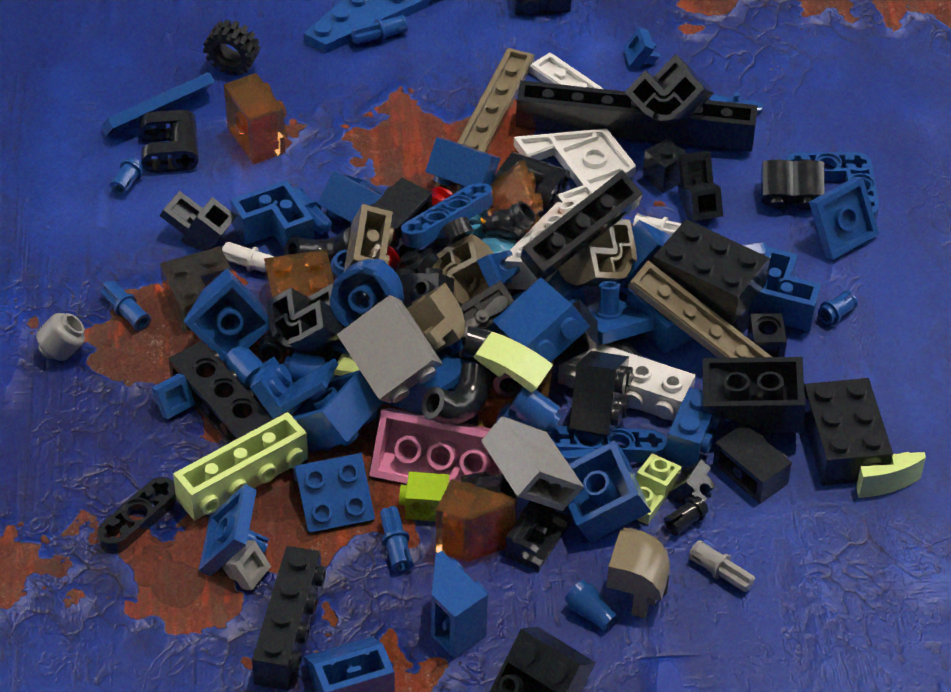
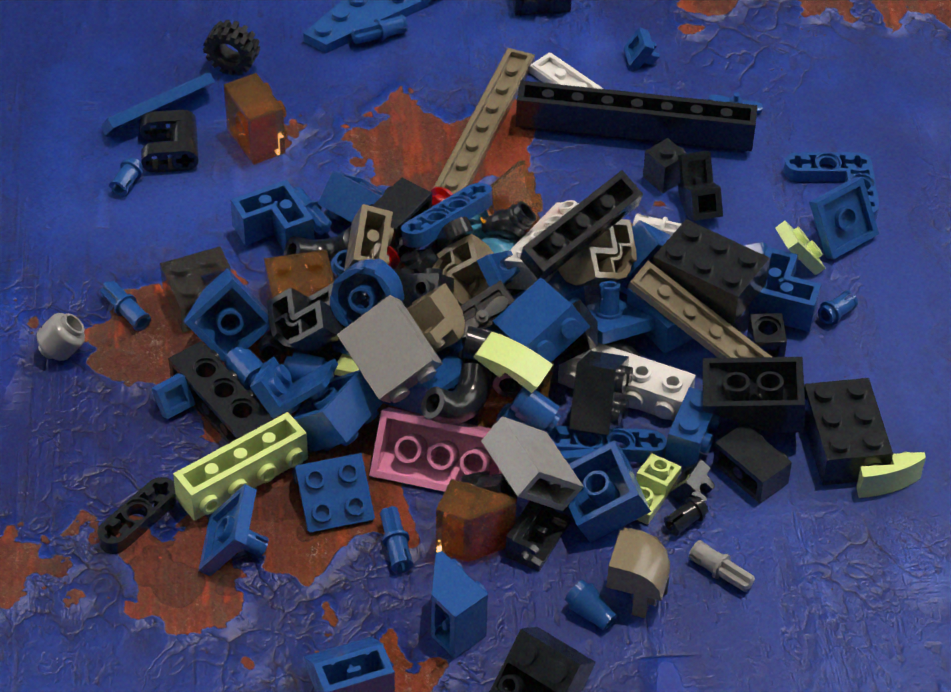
(199, 225): black brick -> none
(245, 256): white axle -> none
(247, 566): light grey tile -> none
(287, 618): black brick -> none
(423, 495): lime brick -> none
(460, 164): blue brick -> none
(549, 178): black connector -> none
(588, 155): white wing -> none
(670, 94): black brick -> none
(791, 182): black brick -> none
(799, 244): none -> yellowish green plate

